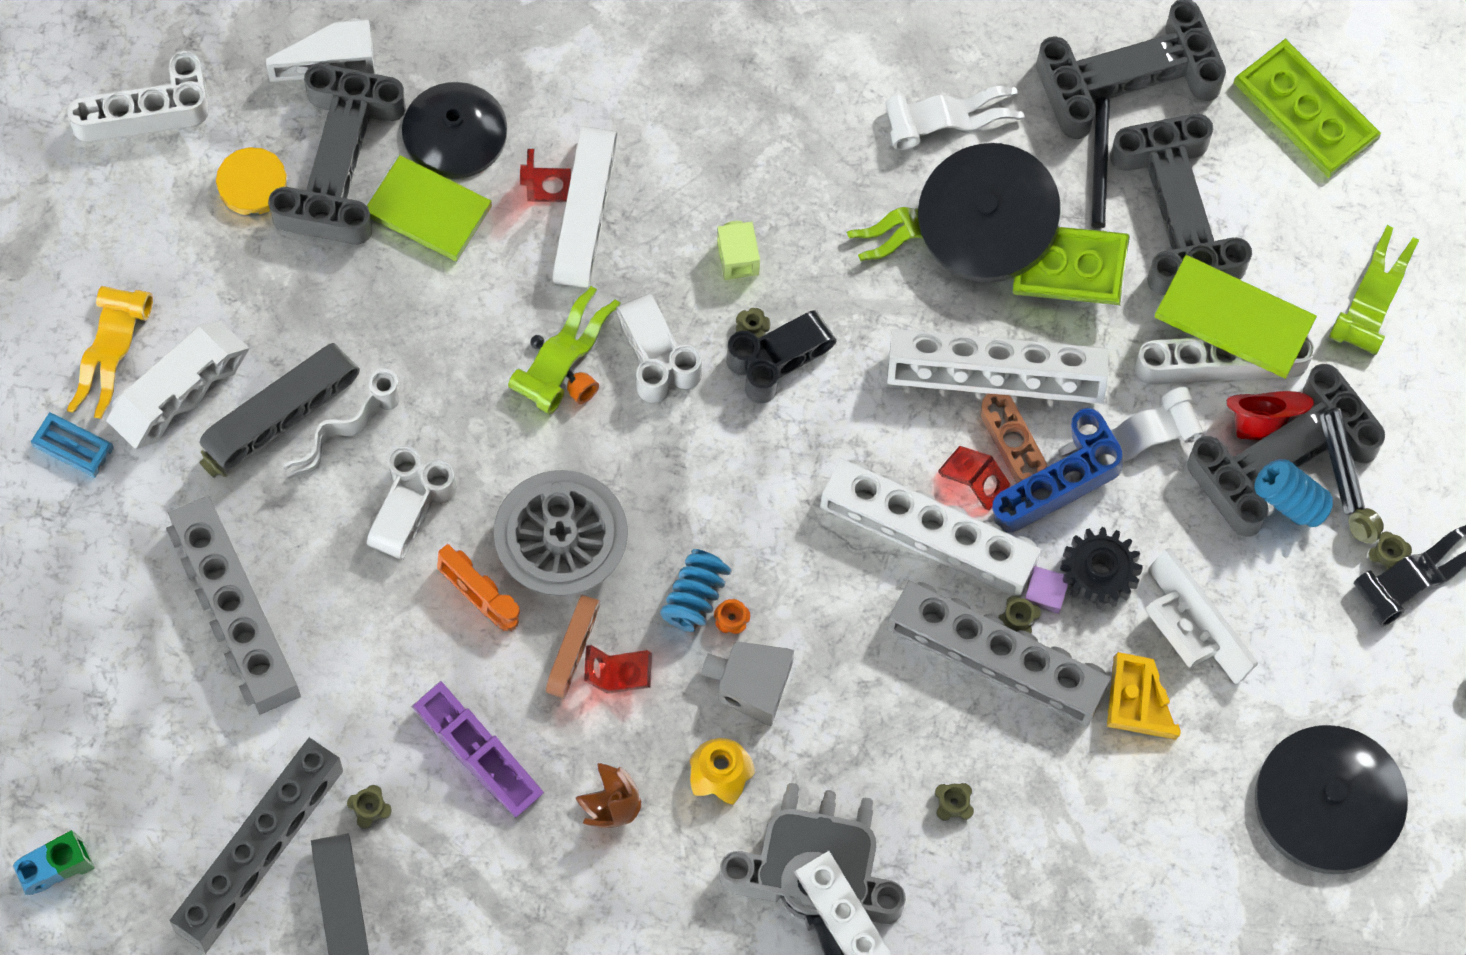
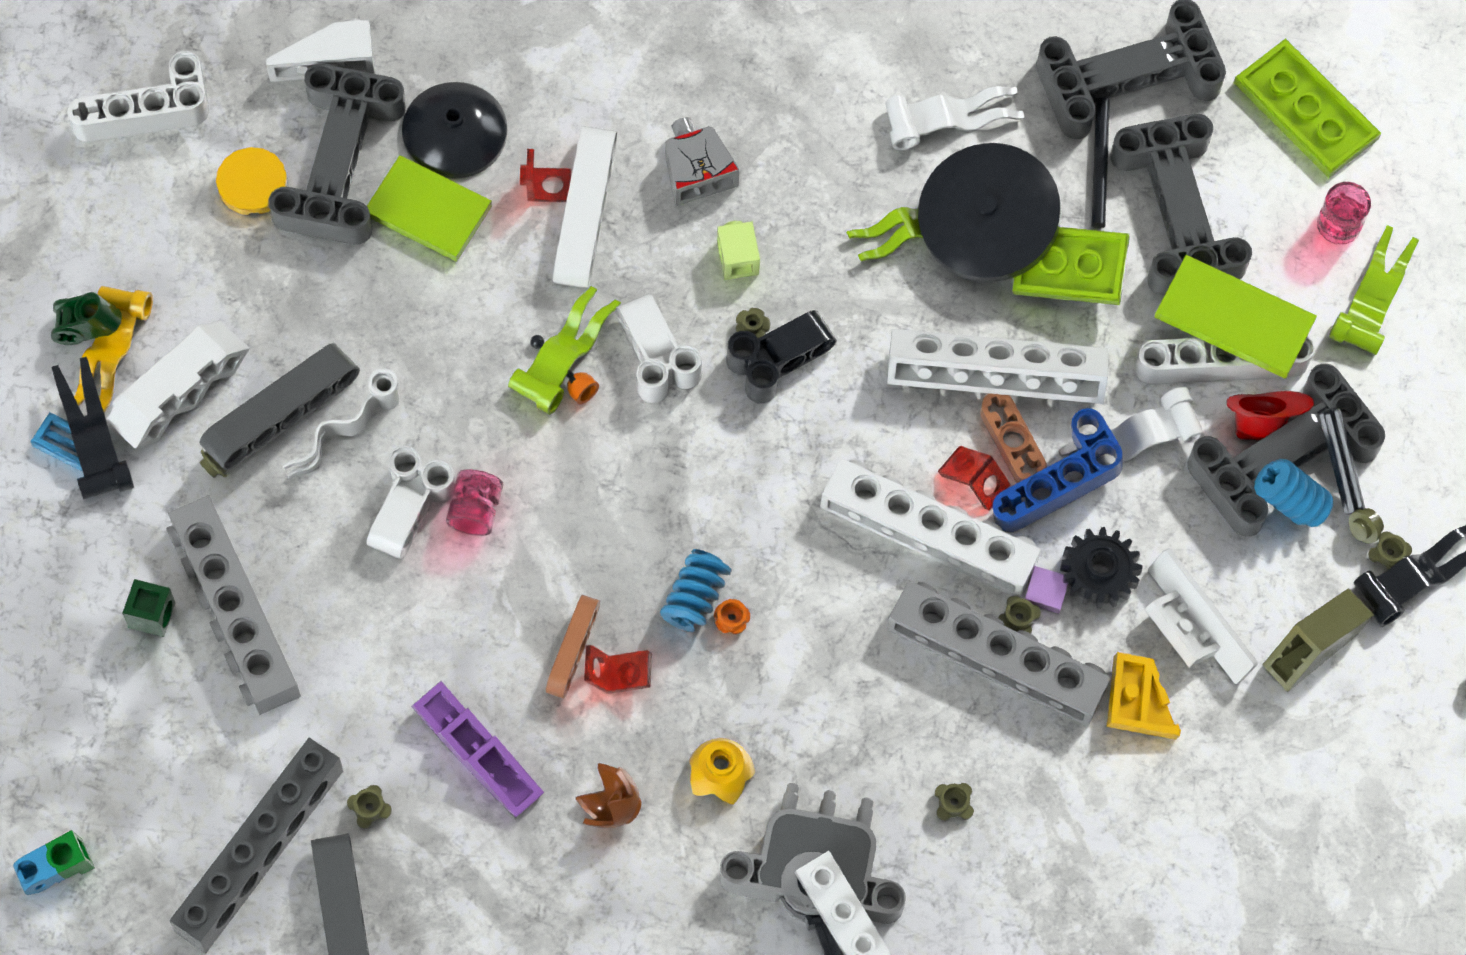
(84, 319): none -> dark green piece
(92, 438): none -> black flag
(149, 608): none -> dark green brick
(474, 502): none -> clear pink wheel
(478, 589): orange hinge -> none
(565, 489): light grey piece -> none
(698, 163): none -> light grey torso
(751, 678): light grey torso -> none
(1317, 639): none -> olive slope
(1331, 799): black dish -> none
(1343, 212): none -> clear pink wheel

